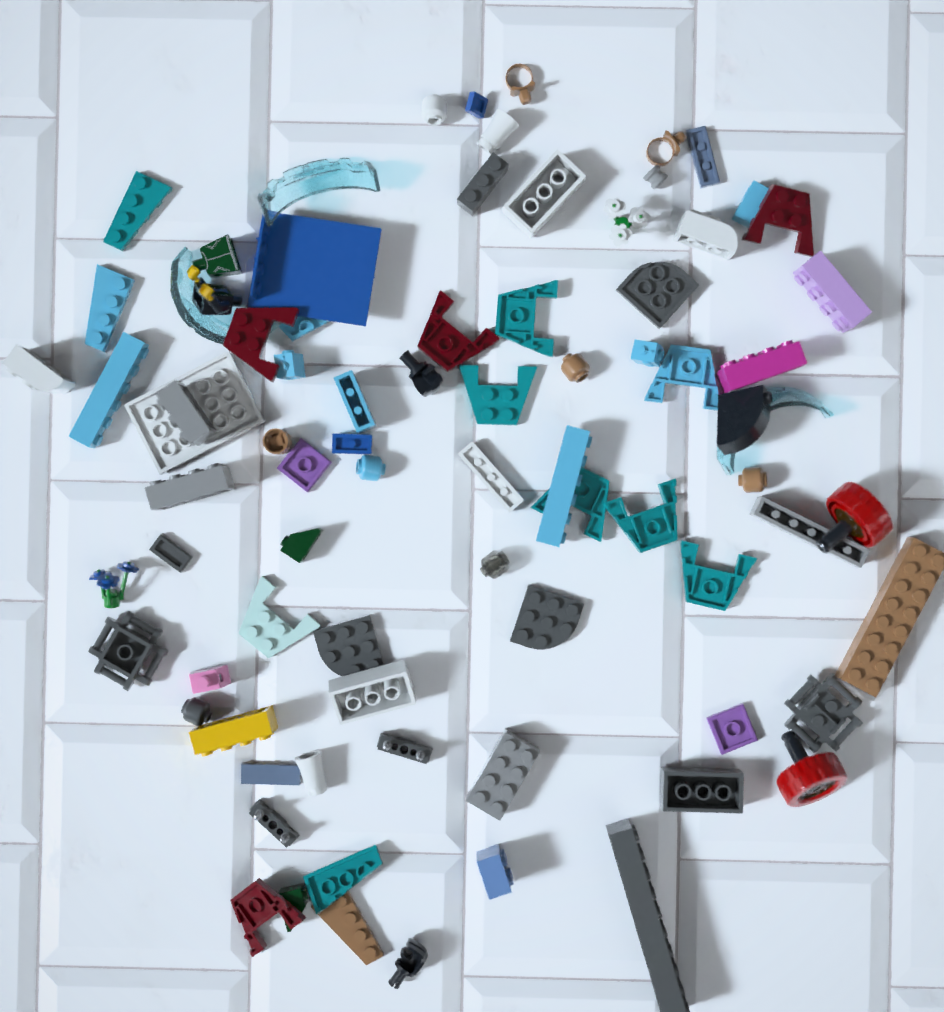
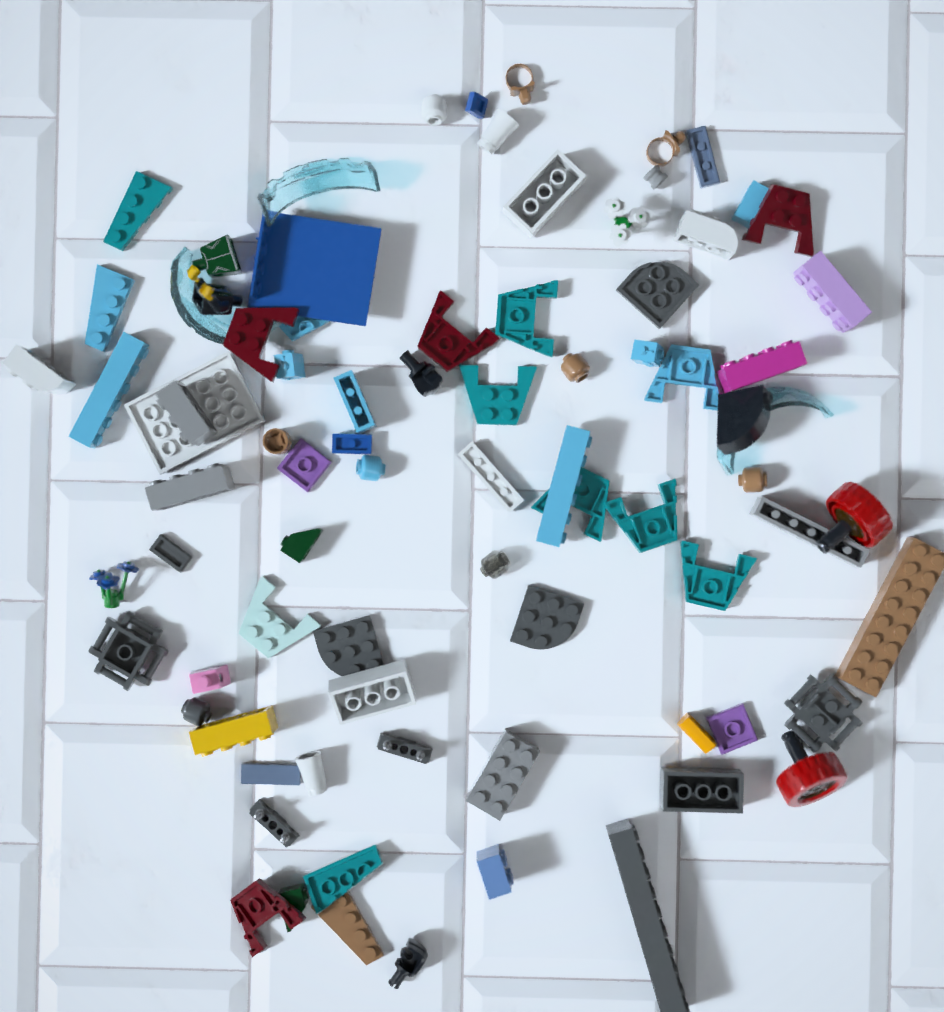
(482, 184): dark grey brick -> none
(696, 733): none -> light orange brick

